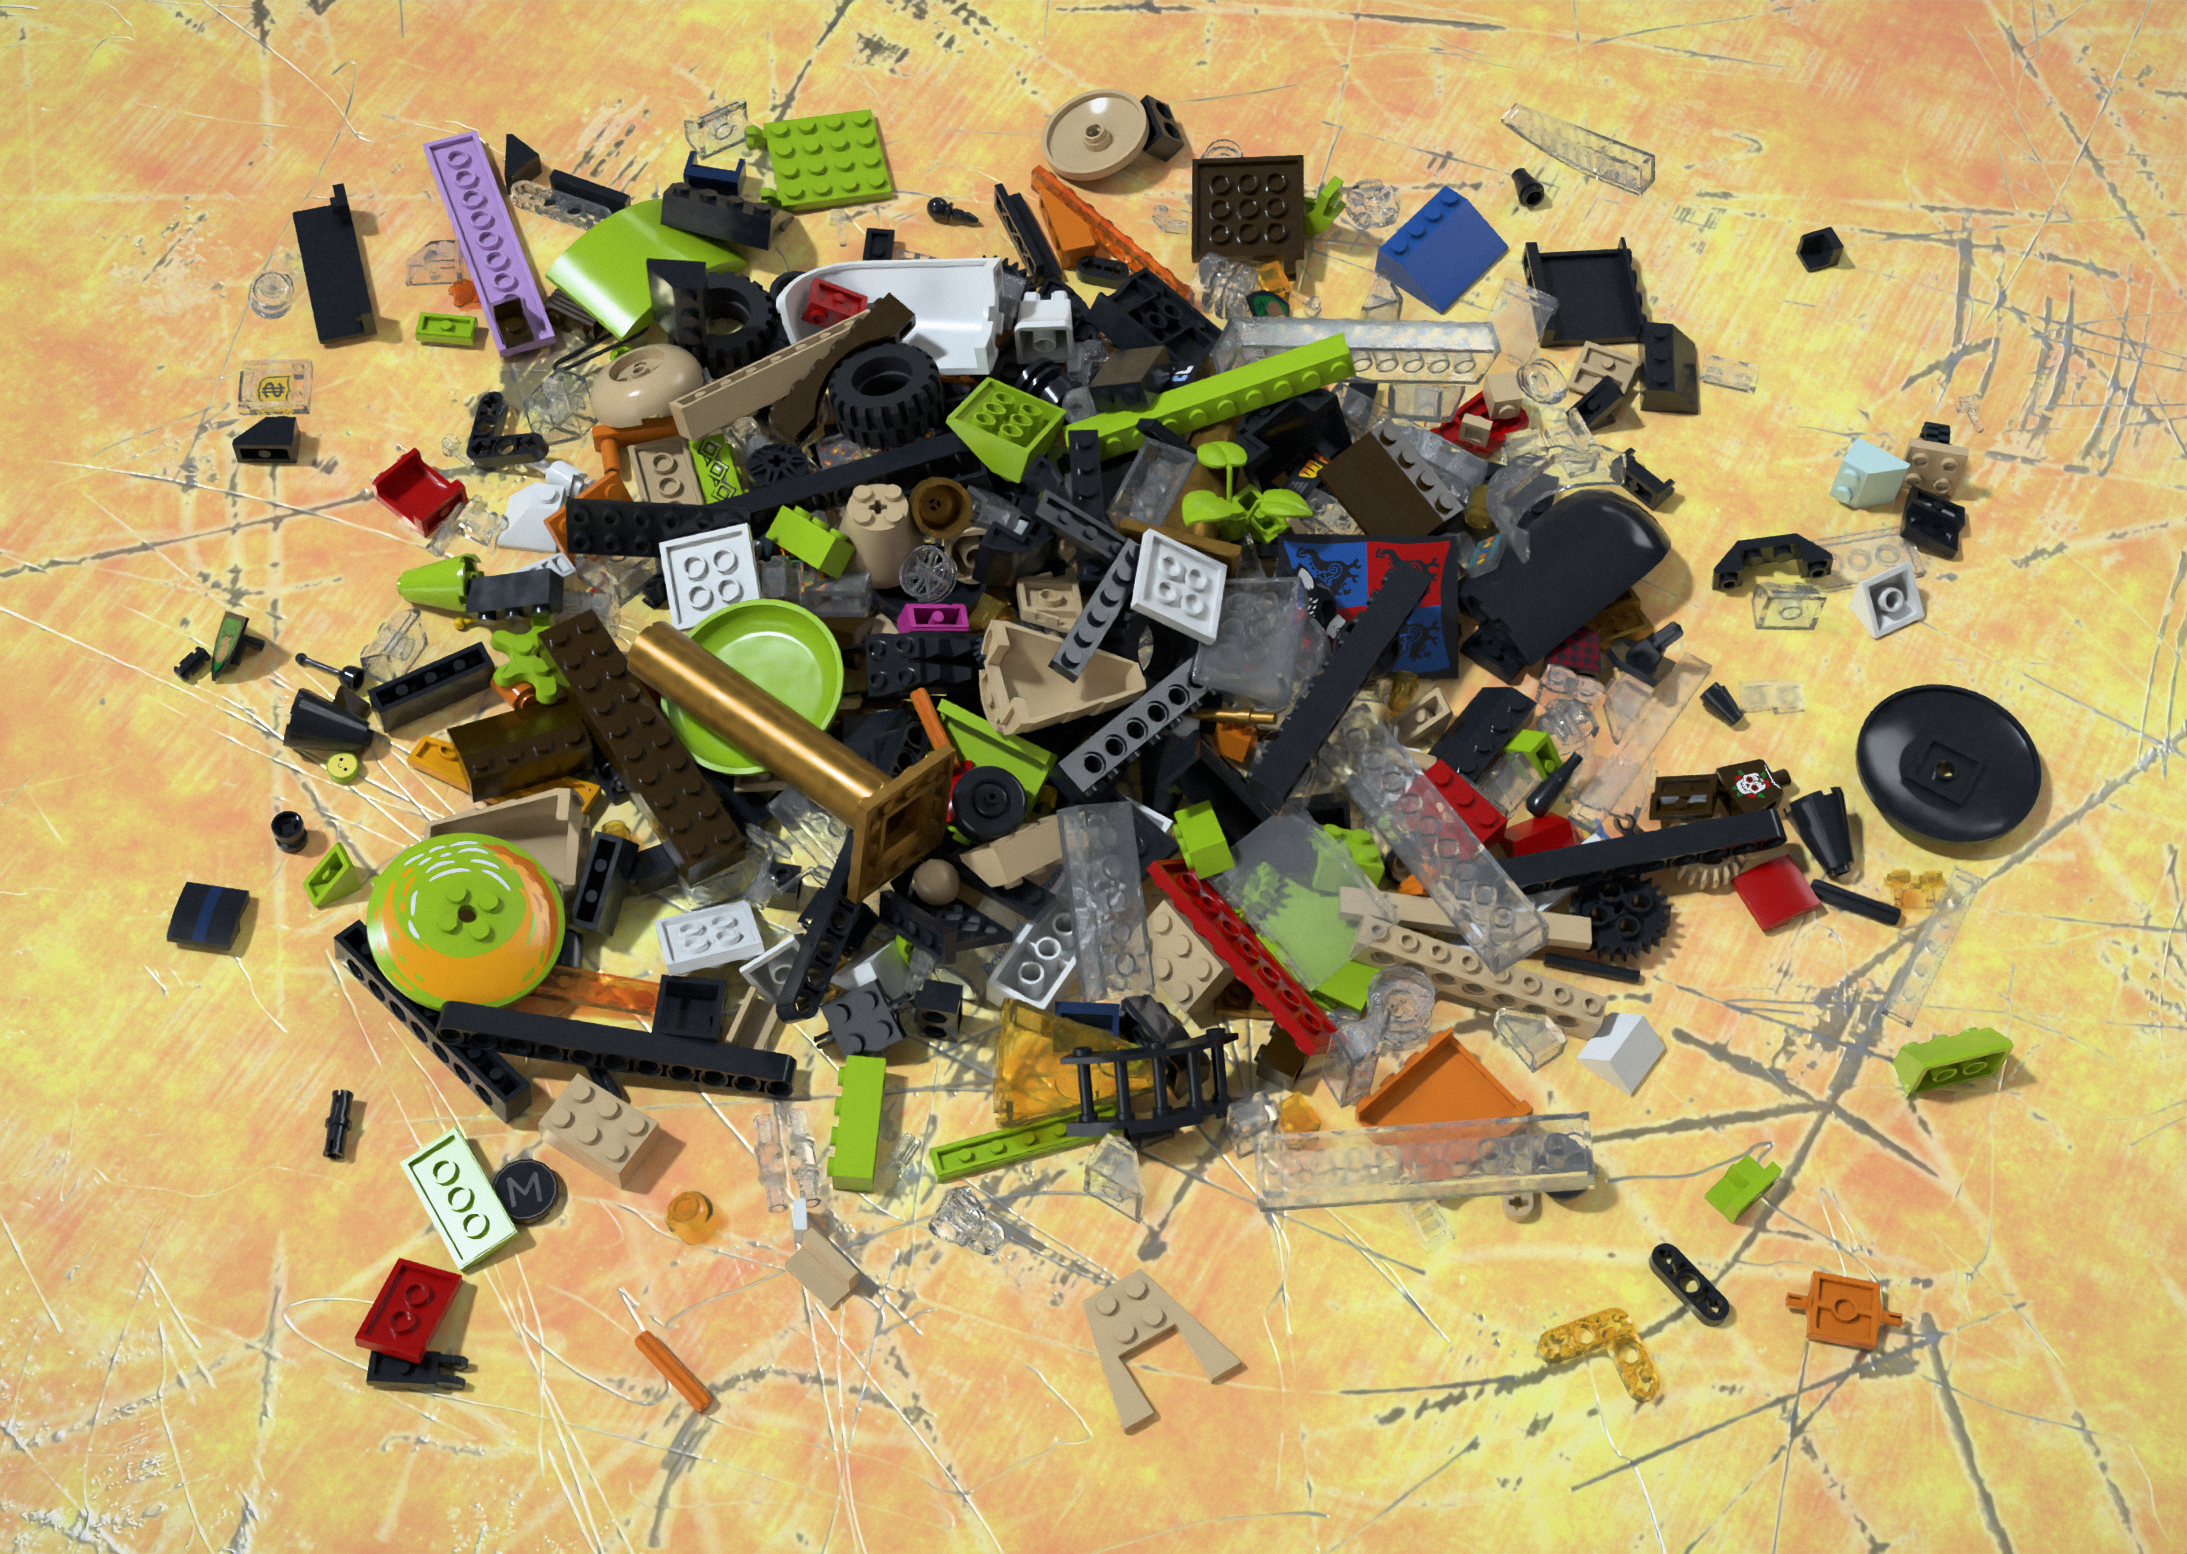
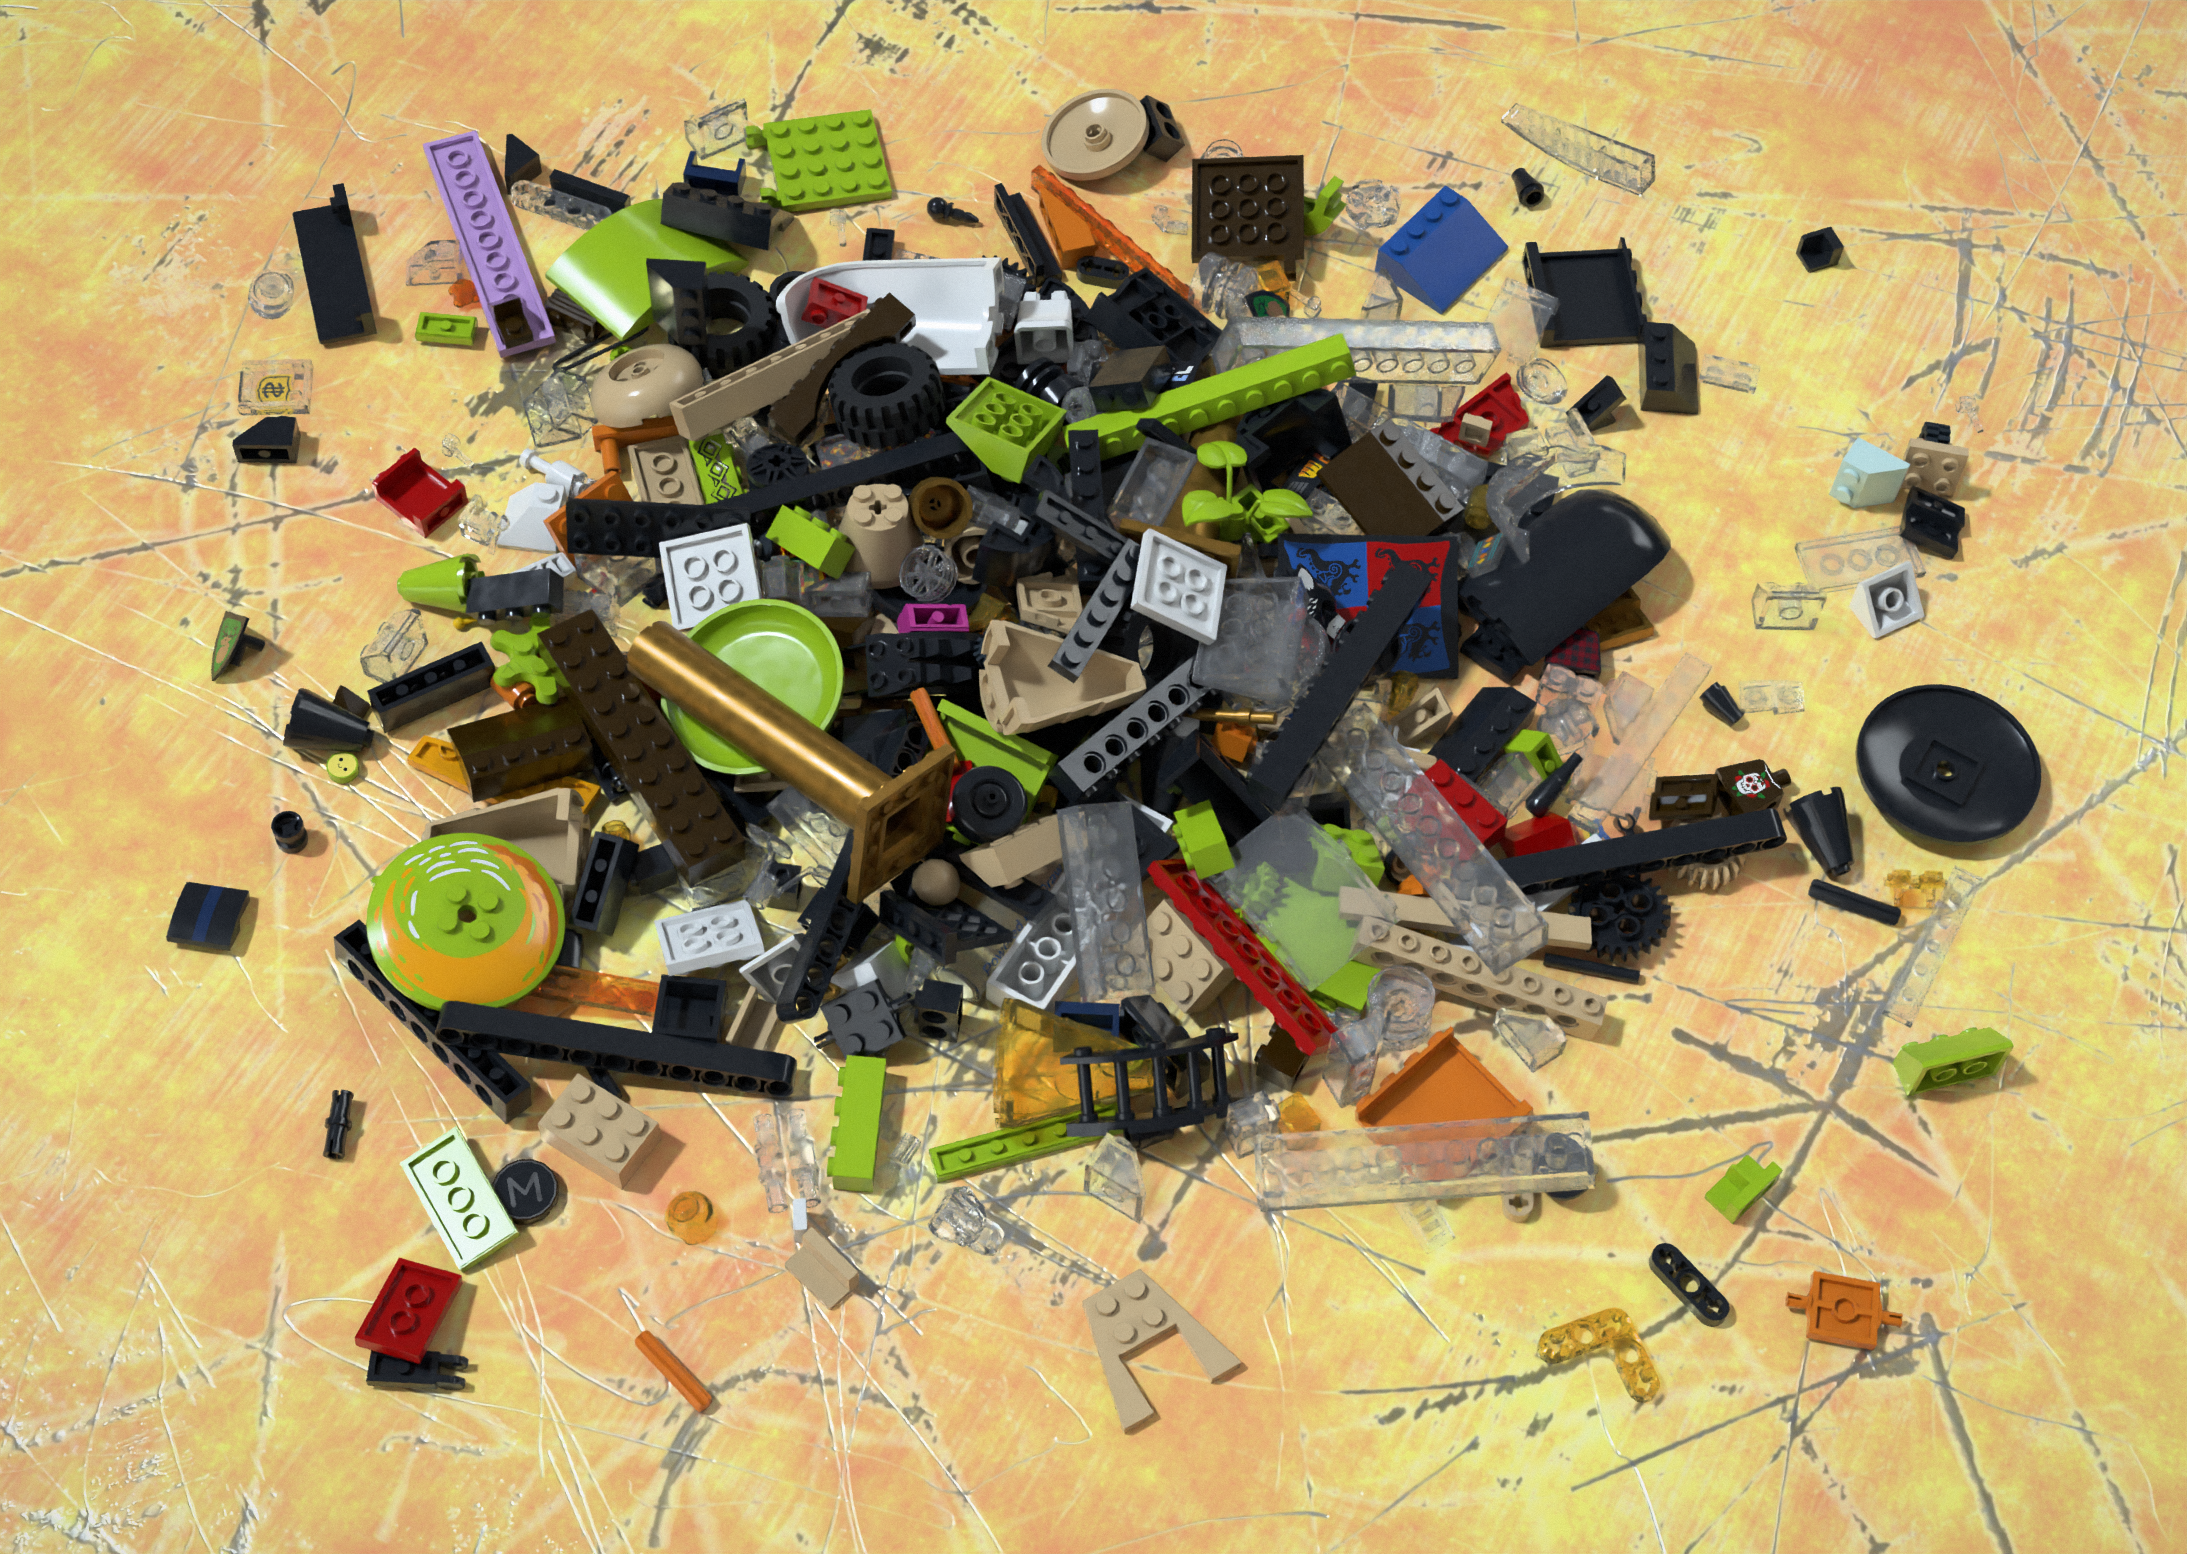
(191, 663): black piece -> none
(332, 878): lime slope -> none
(349, 677): black hinge -> none
(446, 533): clear axle -> none
(487, 448): black beam -> none
(1239, 1002): pearl gold slope -> none
(1502, 395): tan brick -> none
(1596, 363): tan slope -> none
(1622, 1050): white slope -> none
(1644, 484): black hinge -> none
(1646, 658): black piece -> none
(1775, 892): red slope -> none
(1811, 559): black slope -> none

